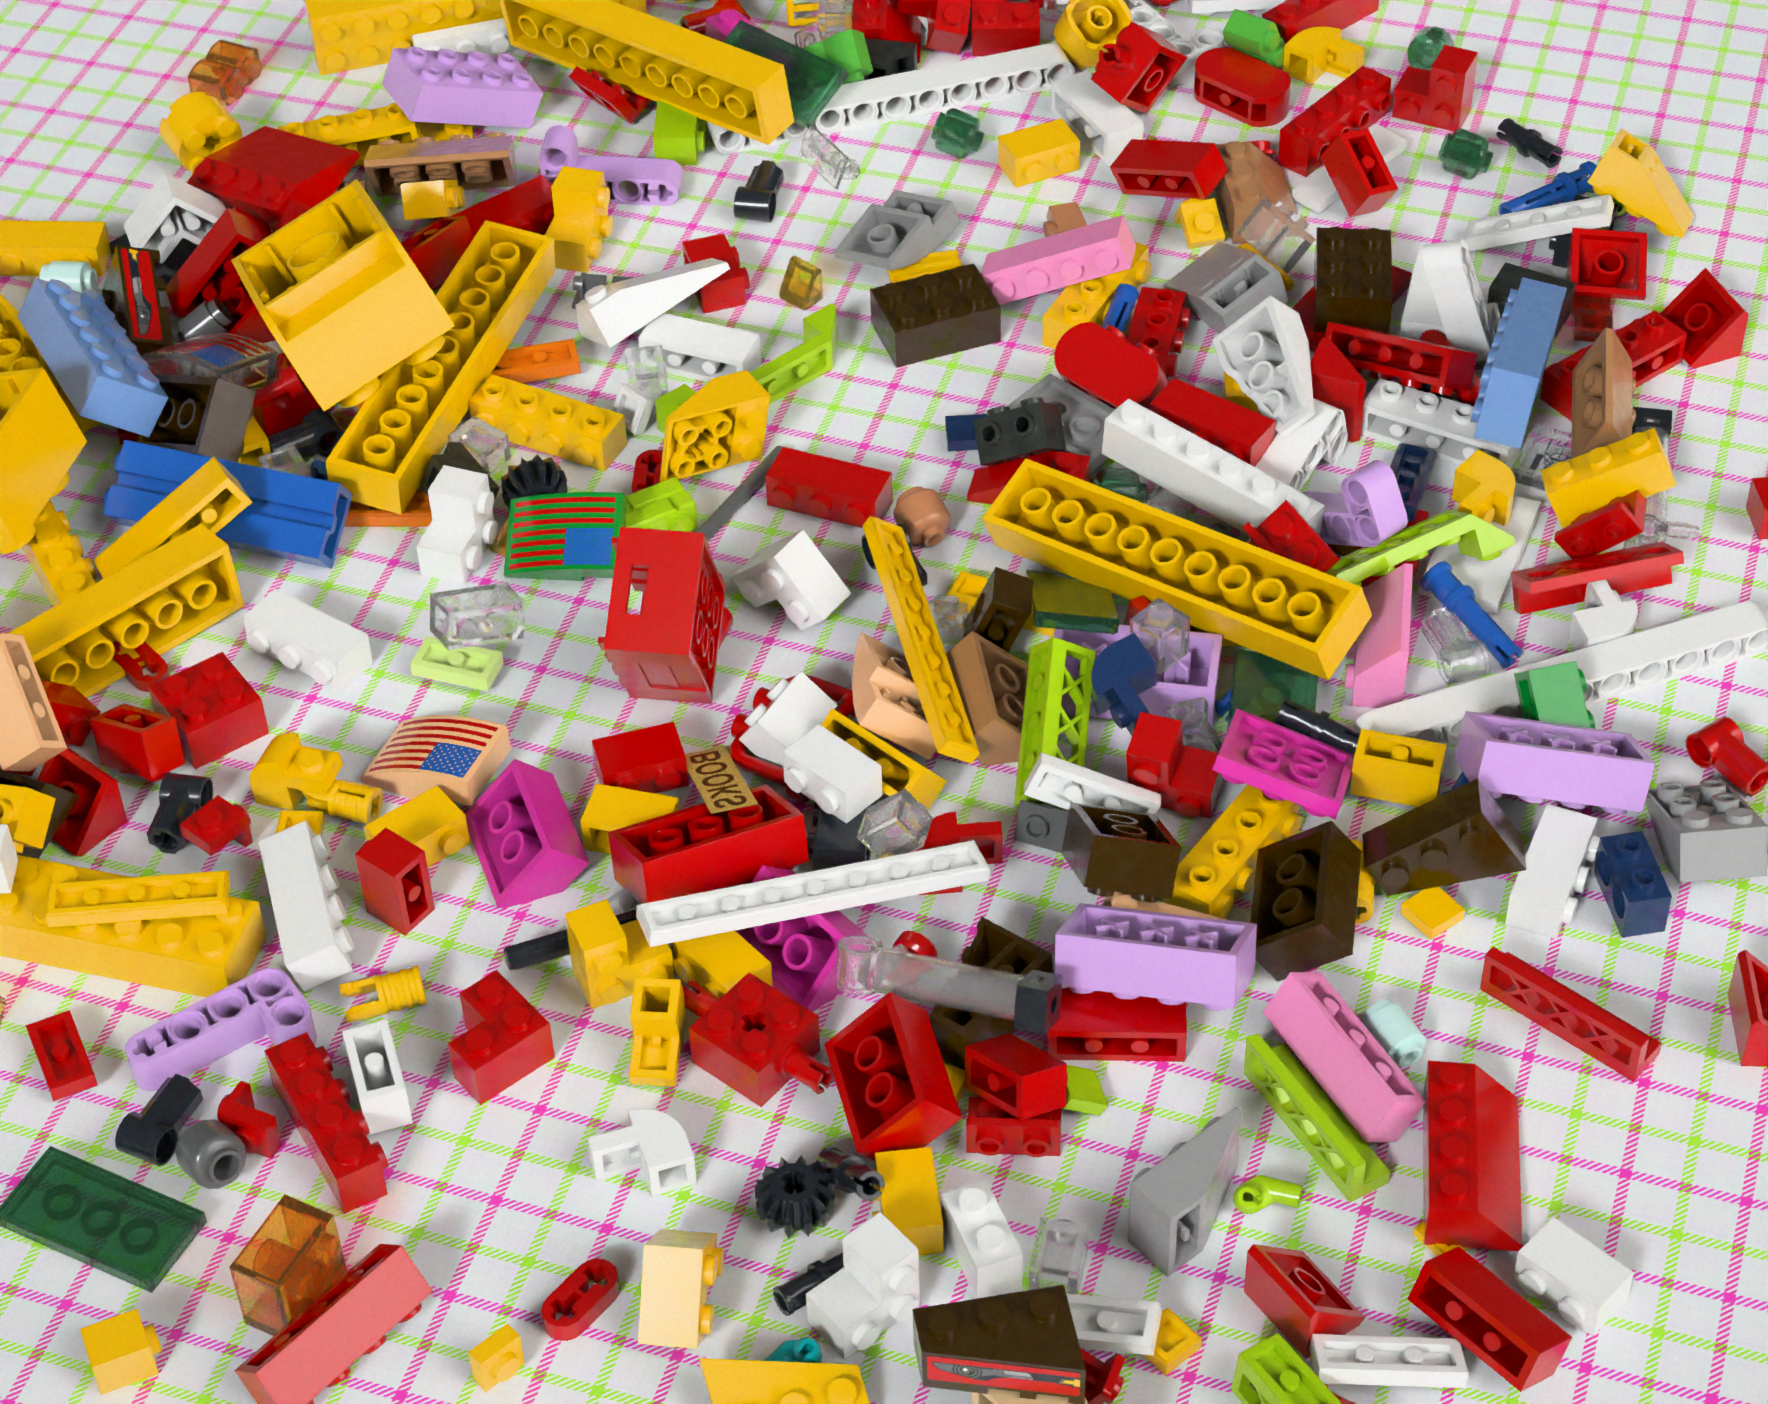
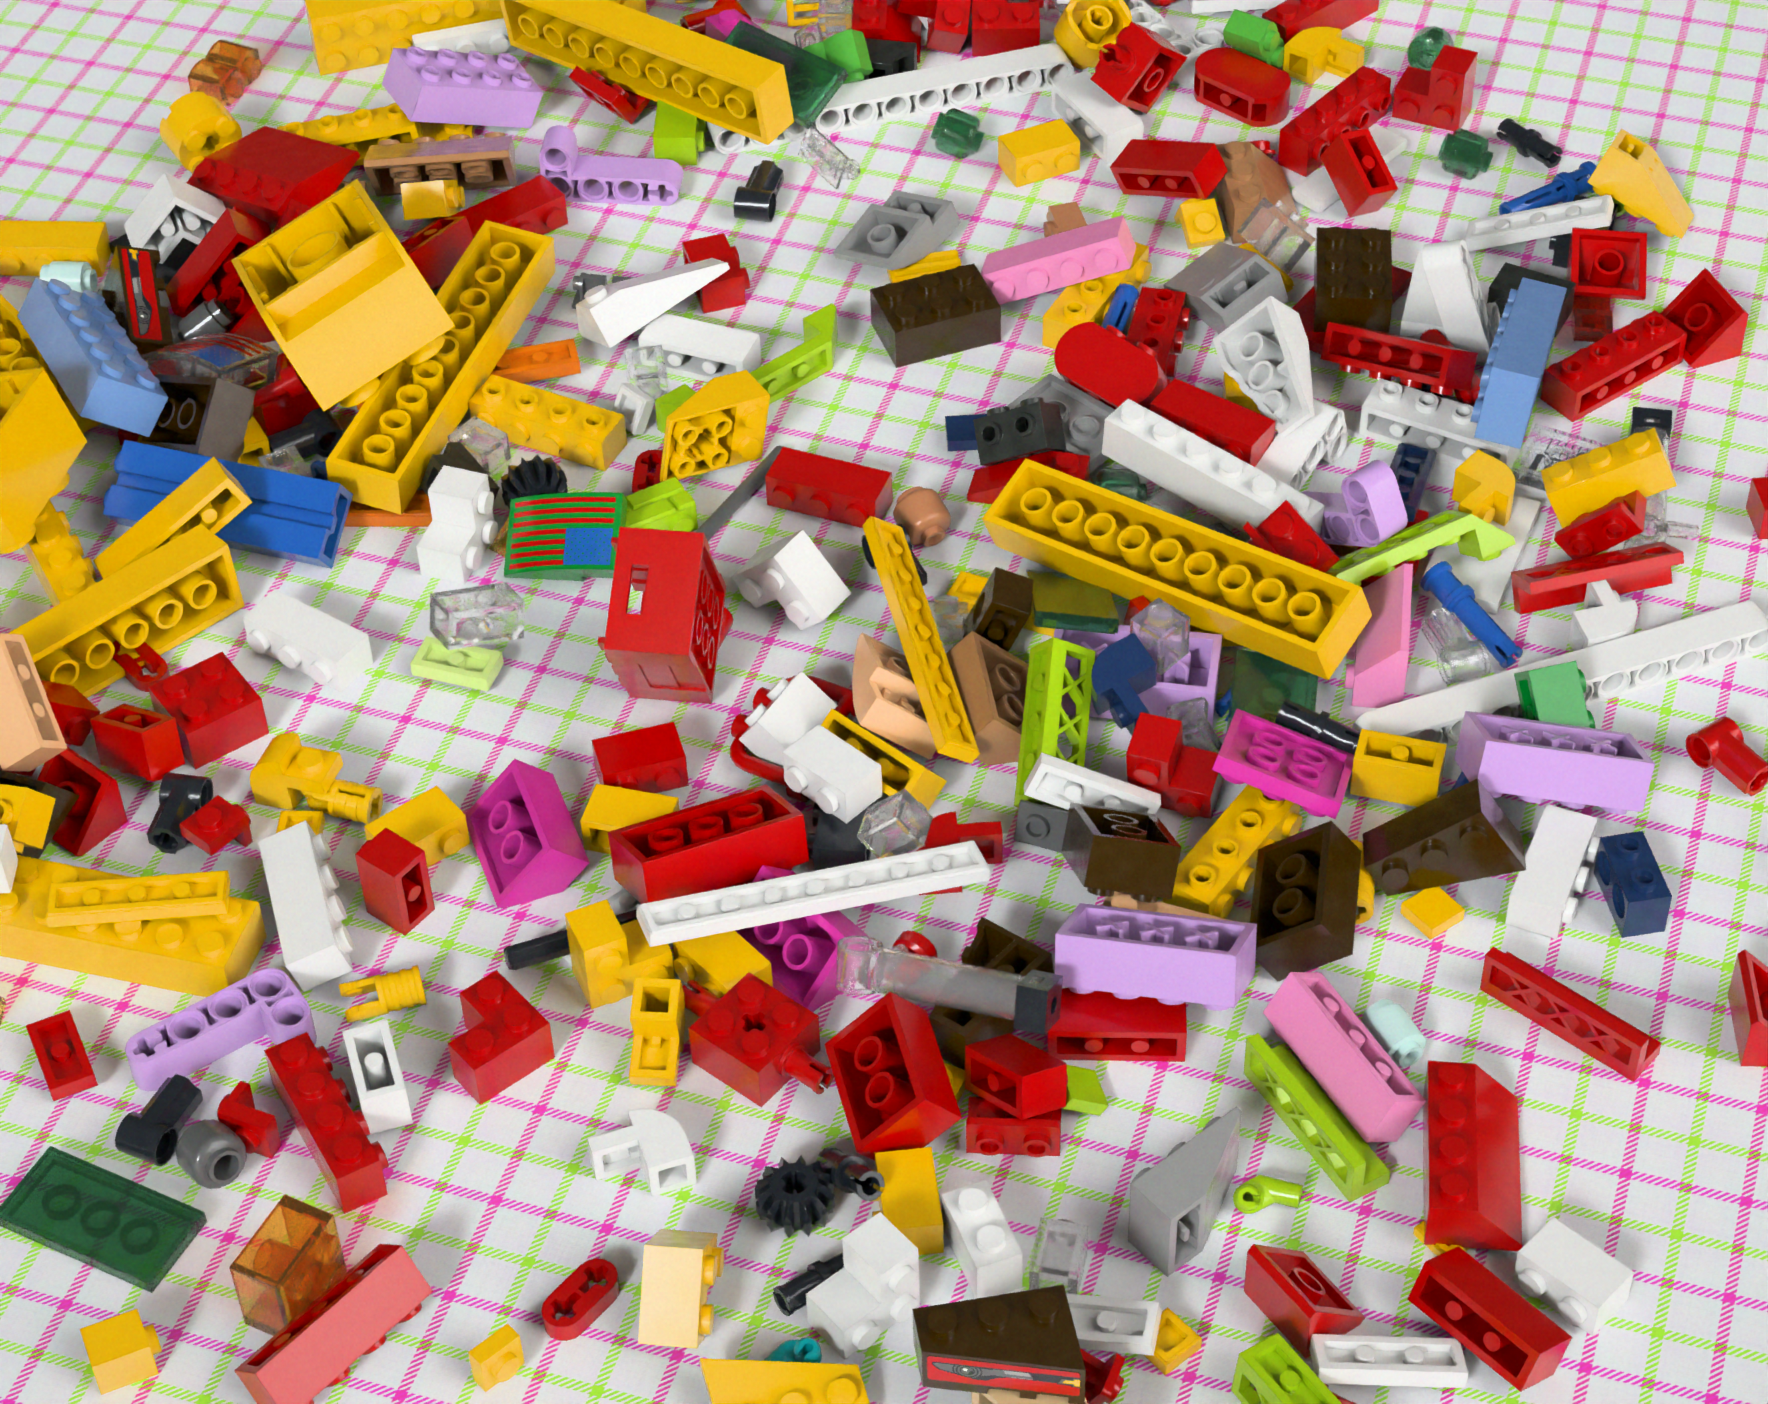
(440, 751): light nougat slope -> none
(579, 217): yellow brick -> none
(718, 780): clear yellow sticker -> none
(801, 284): clear yellow slope -> none
(1339, 385): red slope -> none
(1602, 395): medium nougat slope -> none
(1707, 831): light grey slope -> none

